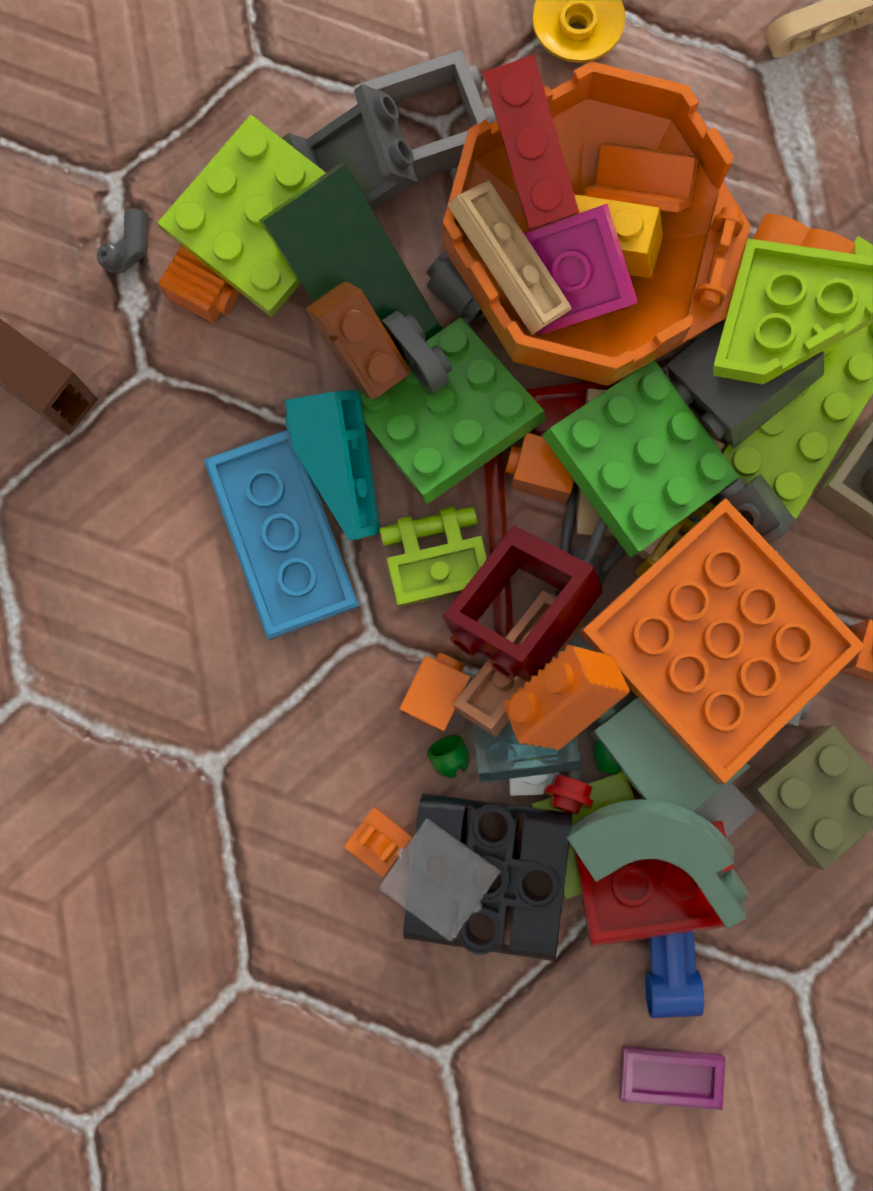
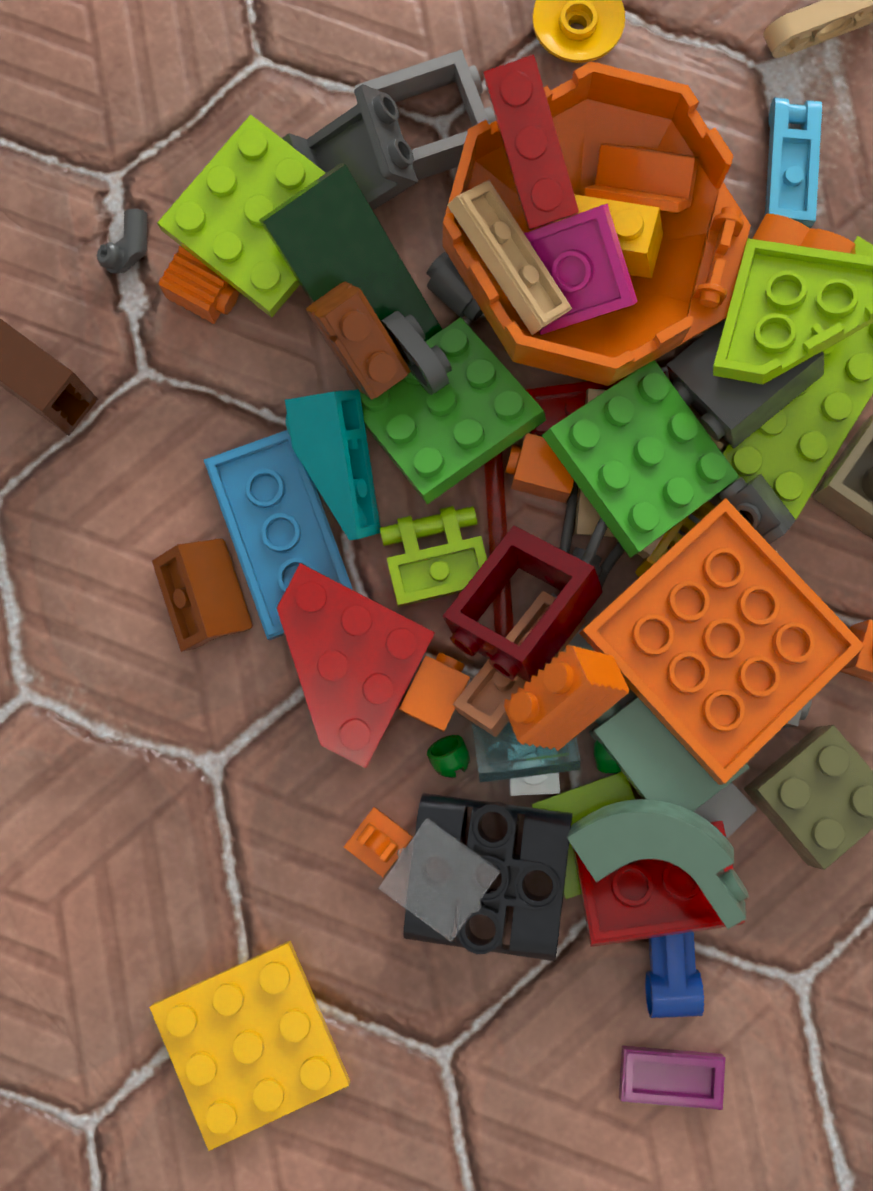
(201, 592): none -> dark orange panel
(249, 1045): none -> yellow plate
(349, 660): none -> red brick
(569, 794): red plate -> none
(793, 160): none -> medium azure plate

